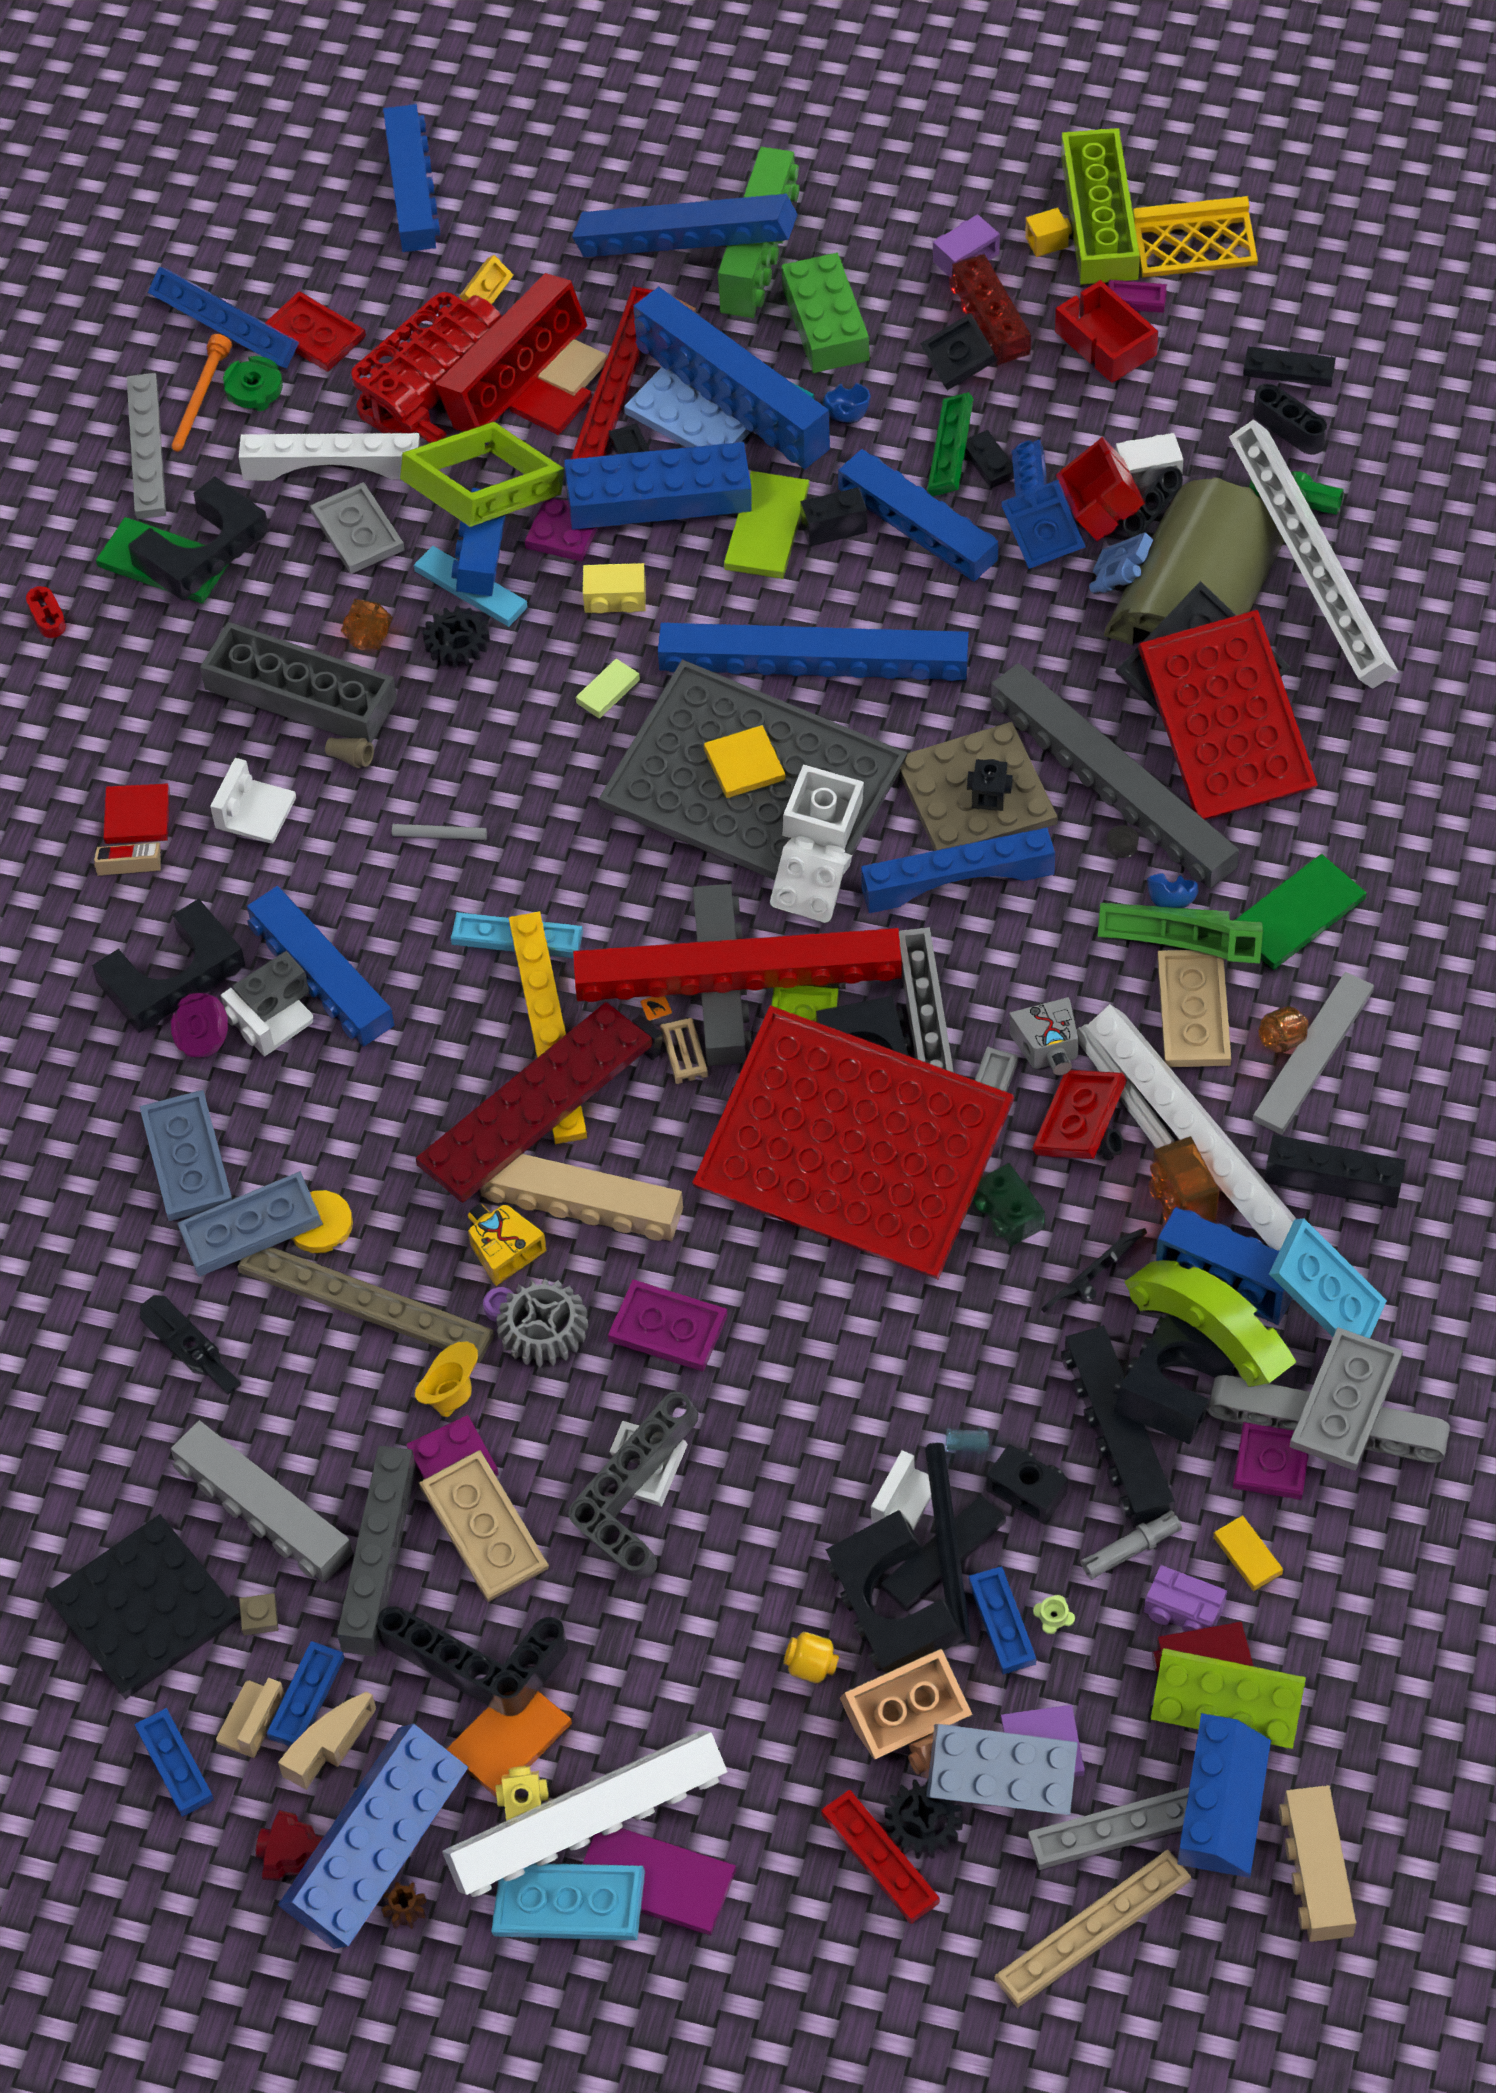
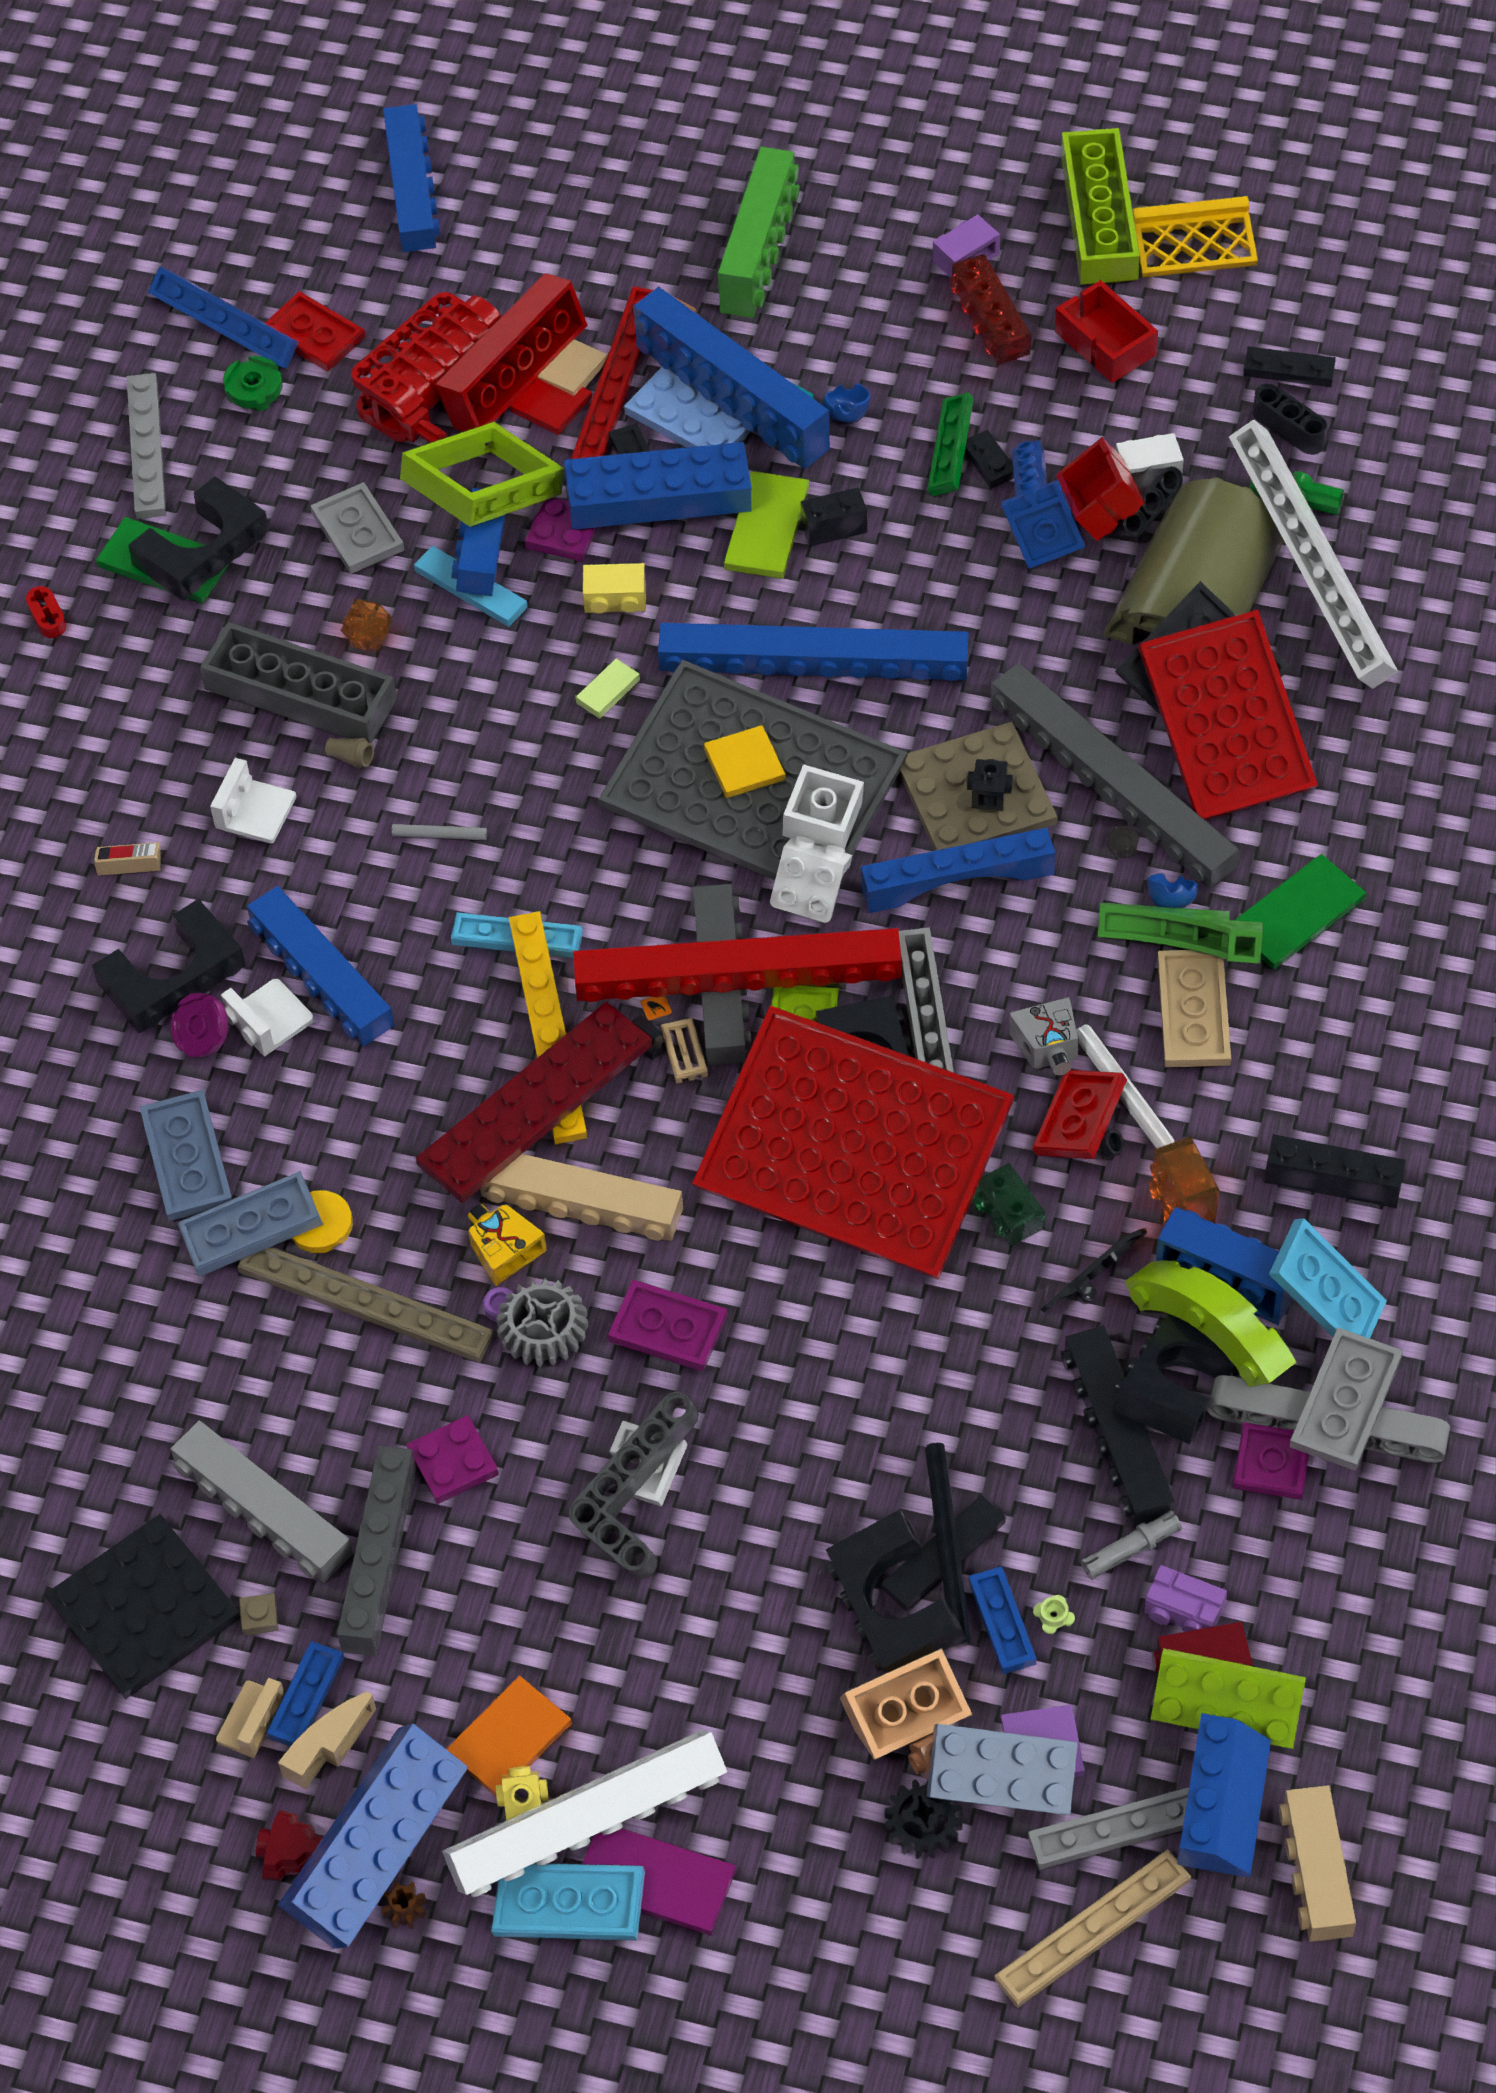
(136, 813): red tile -> none
(174, 1762): blue plate -> none
(176, 1331): black piece -> none
(217, 349): orange piece -> none
(273, 986): dark grey brick -> none
(276, 454): white arch -> none
(448, 1379): yellow piece -> none
(456, 636): black gear -> none
(472, 1663): black beam -> none
(483, 1526): tan tile -> none
(488, 280): yellow plate -> none
(685, 225): blue brick -> none
(810, 1657): yellow head -> none
(825, 312): bright green brick -> none
(880, 1856): red plate -> none
(903, 1490): white panel -> none
(919, 515): blue brick -> none
(959, 351): black plate -> none
(968, 1440): clear light blue pin -> none
(997, 1068): light grey tile -> none
(1035, 1500): black brick -> none
(1047, 232): yellow brick -> none
(1120, 563): medium blue plate -> none
(1141, 295): magenta tile -> none
(1188, 1118): white brick -> none
(1248, 1553): yellow tile -> none
(1283, 1029): clear orange head -> none
(1313, 1054): light grey tile -> none

